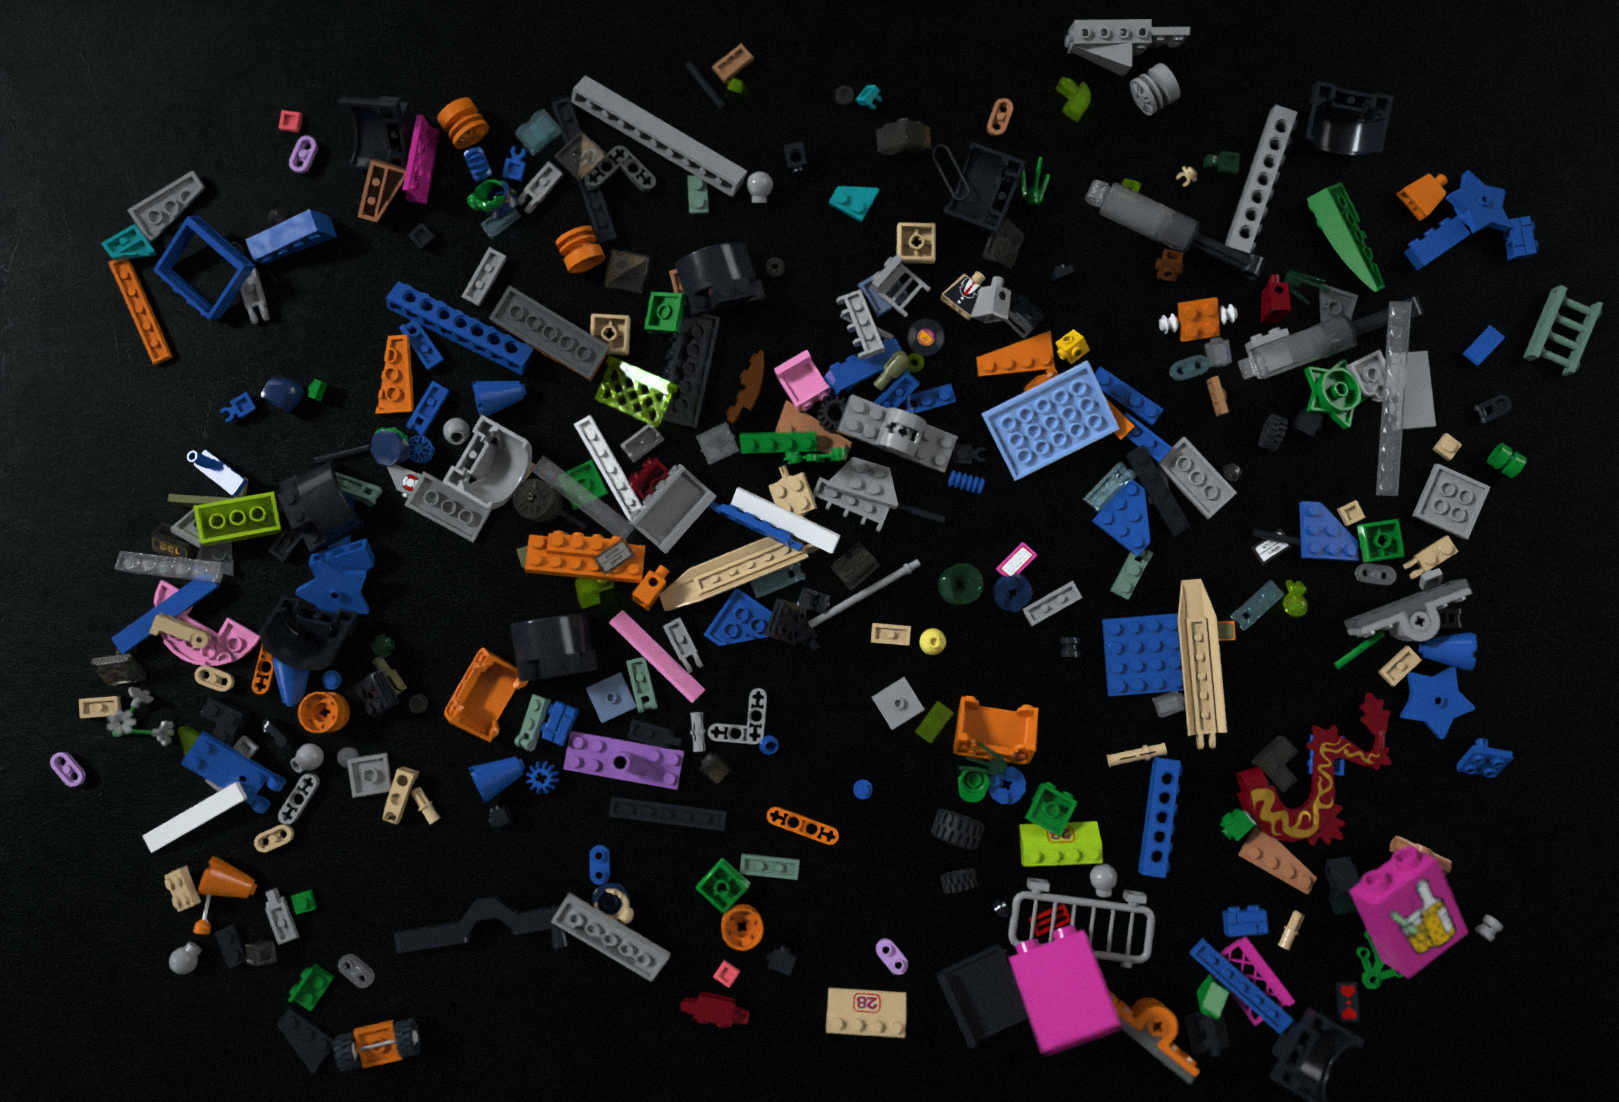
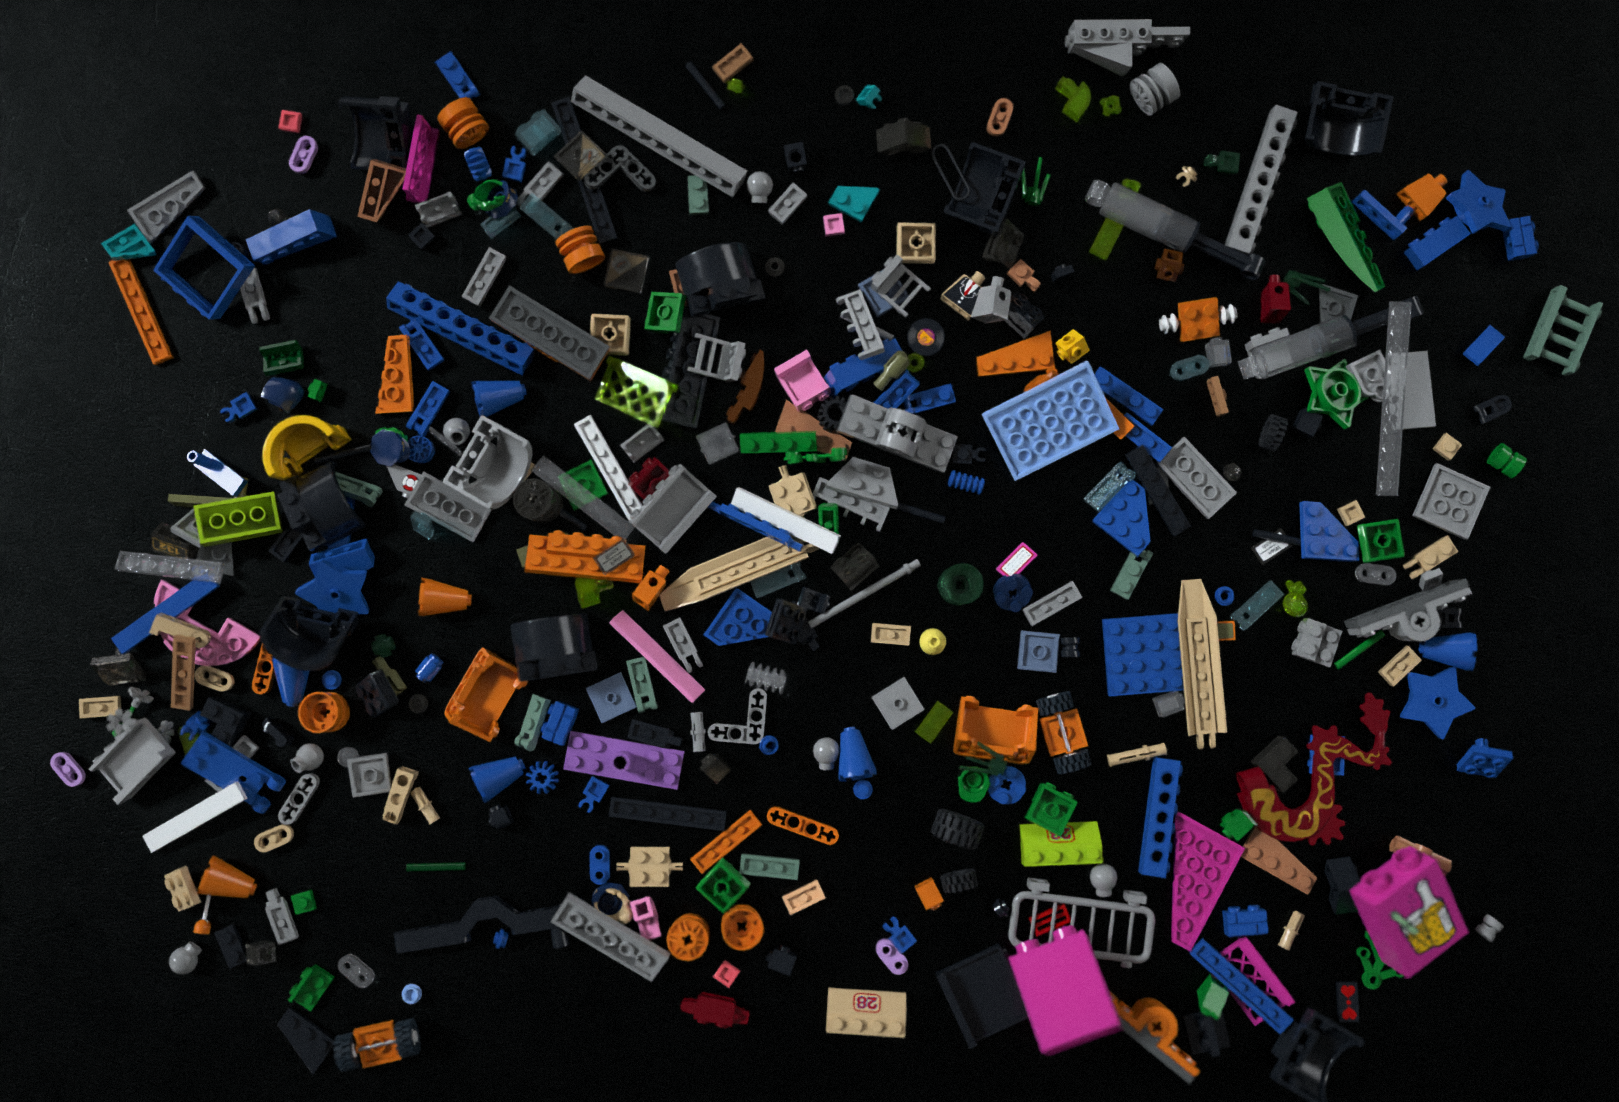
(133, 759): none -> light grey panel
(183, 672): none -> medium nougat hinge
(196, 724): none -> blue plate
(282, 358): none -> dark green bracket
(301, 439): none -> yellow piece
(411, 993): none -> light blue plate
(422, 524): none -> clear light blue plate
(429, 668): none -> blue brick
(436, 866): none -> dark green bar
(438, 209): none -> light grey hinge
(441, 438): none -> clear piece
(441, 598): none -> orange cone
(456, 76): none -> blue plate
(500, 938): none -> blue plate
(544, 216): none -> clear light blue plate
(595, 791): none -> blue plate
(646, 917): none -> bright pink brick
(649, 866): none -> tan plate
(686, 925): none -> orange wheel
(726, 841): none -> orange tile
(729, 359): none -> light grey plate
(766, 677): none -> clear piece
(787, 203): none -> light grey plate
(803, 897): none -> light nougat plate
(826, 752): none -> light grey piece
(829, 516): none -> green brick
(833, 224): none -> bright pink plate
(854, 757): none -> blue cone
(901, 937): none -> blue plate
(929, 894): none -> orange brick
(1022, 273): none -> nougat plate
(1038, 651): none -> sand blue plate
(1063, 732): none -> plate
(1106, 238): none -> clear neon green plate
(1114, 101): none -> clear neon green plate
(1200, 872): none -> dark pink wing
(1230, 596): none -> blue plate
(1316, 642): none -> light grey plate
(1390, 224): none -> blue piece

